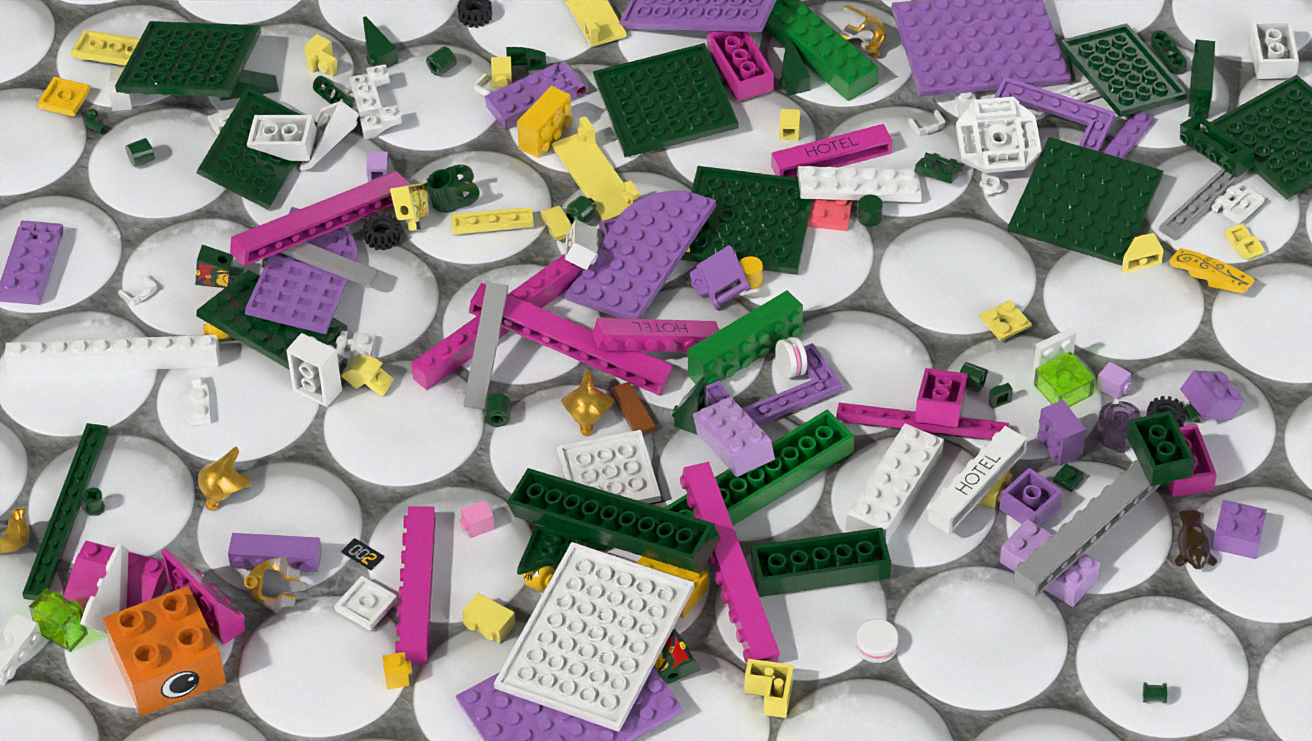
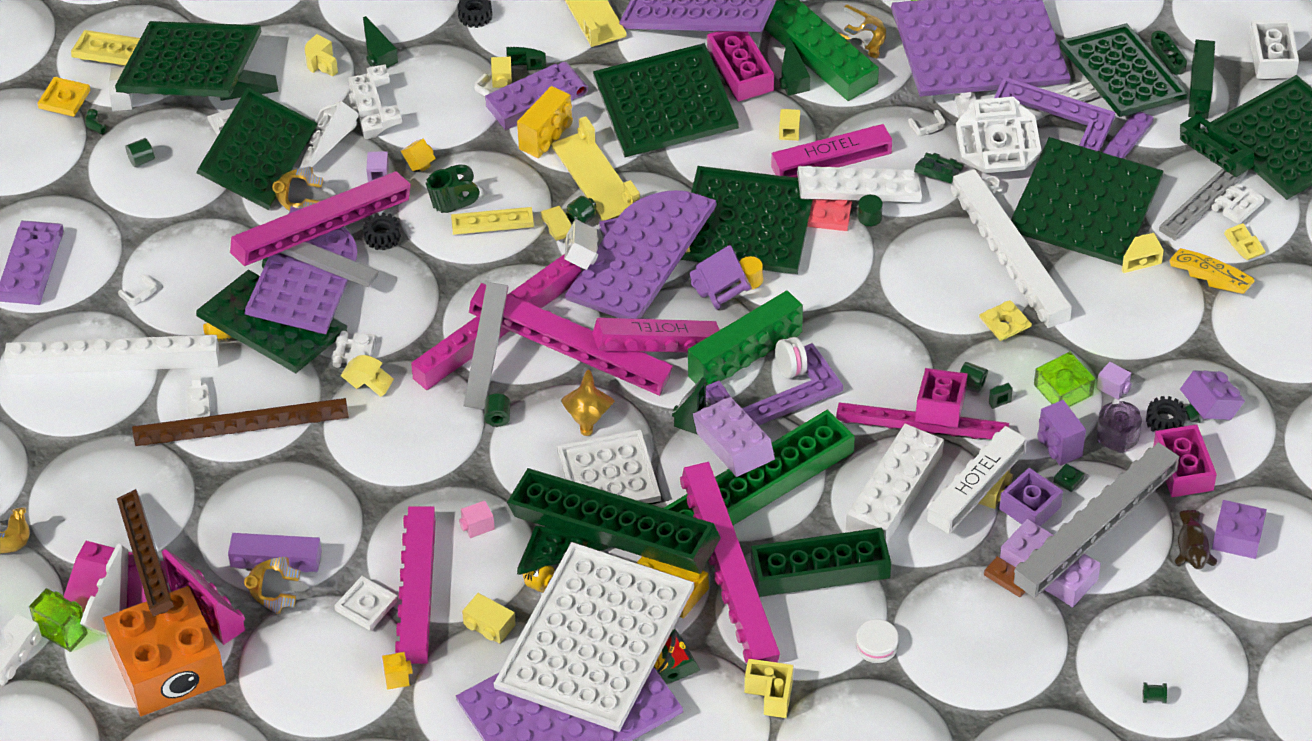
(65, 511): dark green plate -> none
(93, 501): dark green bush -> none
(145, 553): none -> reddish brown plate
(215, 268): dark green torso -> none
(220, 479): pearl gold piece -> none
(240, 422): none -> reddish brown plate
(284, 136): white slope -> none
(296, 191): none -> piece
(314, 370): white brick -> none
(330, 86): dark green beam -> none
(362, 554): black sticker -> none
(410, 203): light yellow torso -> none
(418, 155): none -> yellow brick
(441, 61): dark green piece -> none
(632, 408): dark orange tile -> none
(1003, 574): none -> dark orange plate
(1011, 249): none -> white brick
(1054, 347): white plate -> none
(1160, 448): dark green brick -> none

